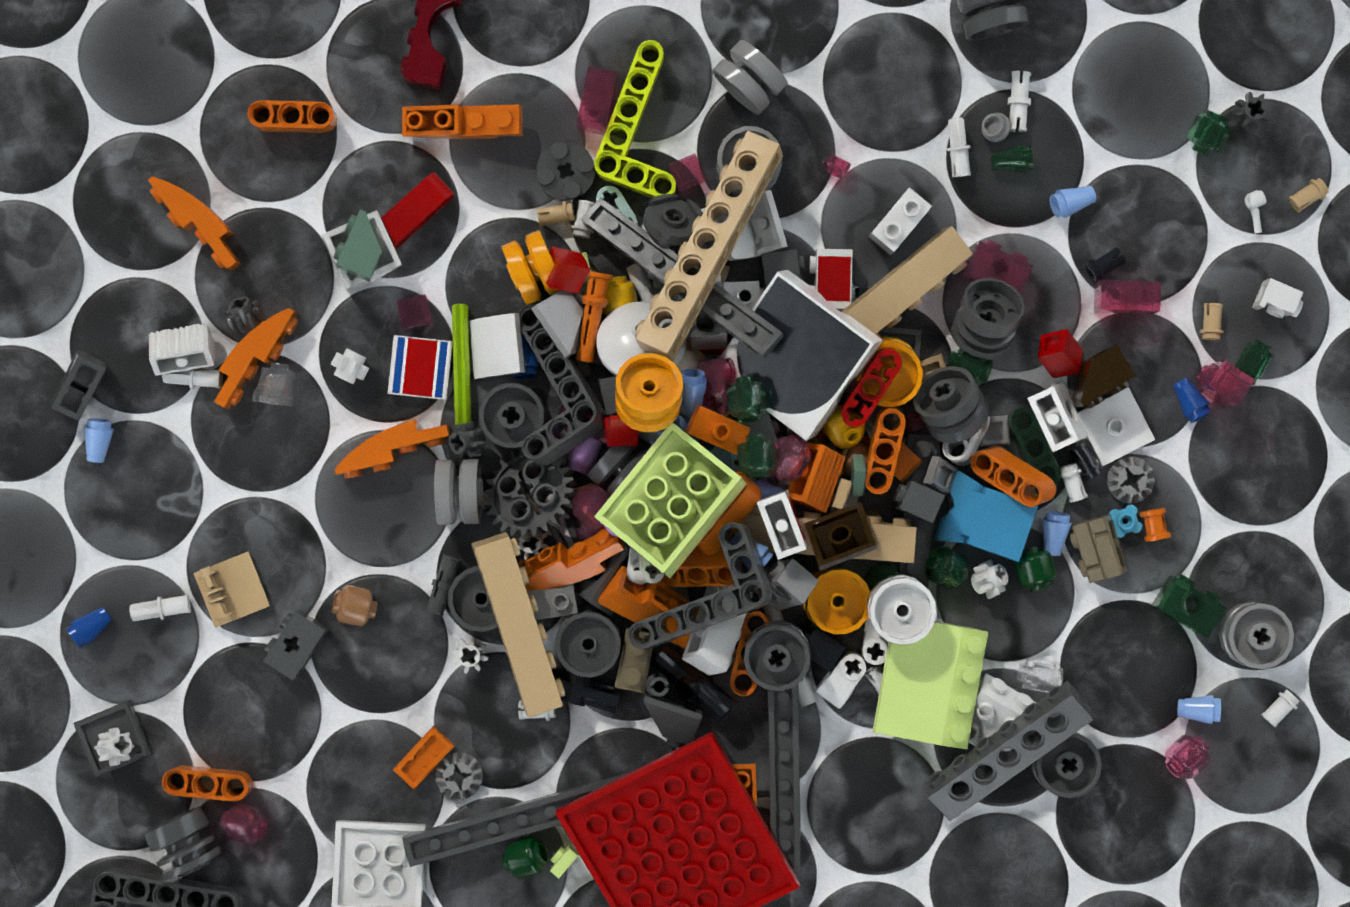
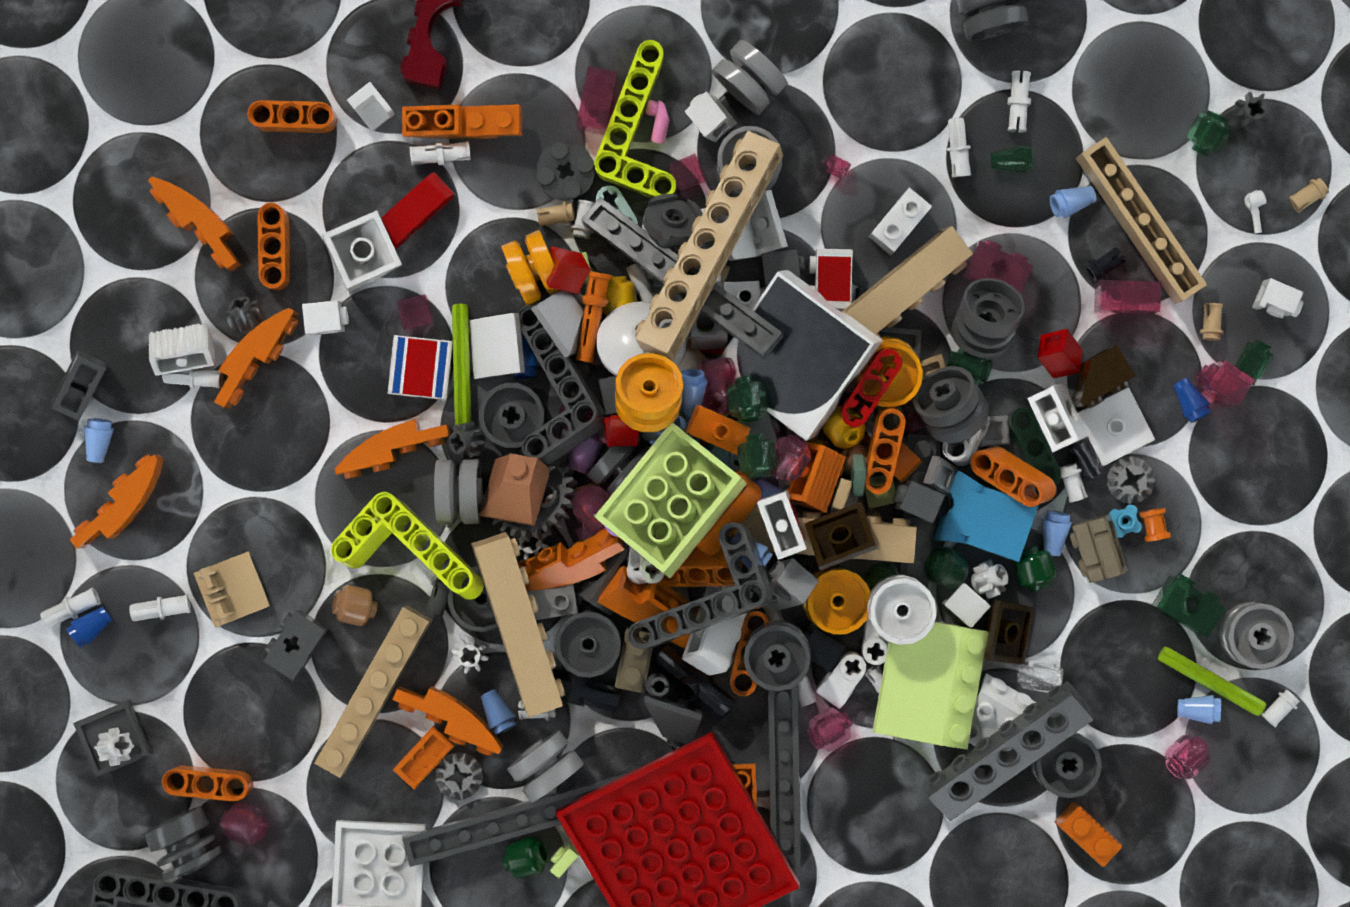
(70, 608): none -> white axle
(130, 496): none -> orange slope
(266, 234): none -> orange beam
(275, 386): clear arch -> none
(324, 317): none -> white brick
(349, 366): white gear -> none
(361, 251): sand green slope -> none
(371, 106): none -> white panel
(373, 691): none -> tan brick
(414, 539): none -> neon yellow beam
(440, 153): none -> white pin
(462, 722): none -> orange slope
(498, 714): none -> medium blue cone
(515, 489): none -> nougat slope
(542, 762): none -> light grey wheel
(661, 122): none -> bright pink arm
(710, 116): none -> white brick
(829, 729): none -> clear pink head
(875, 500): none -> yellowish green plate
(966, 605): none -> white panel
(996, 127): light grey plate -> none
(1008, 631): none -> dark brown slope
(1088, 833): none -> orange brick
(1141, 221): none -> tan brick
(1211, 681): none -> lime axle

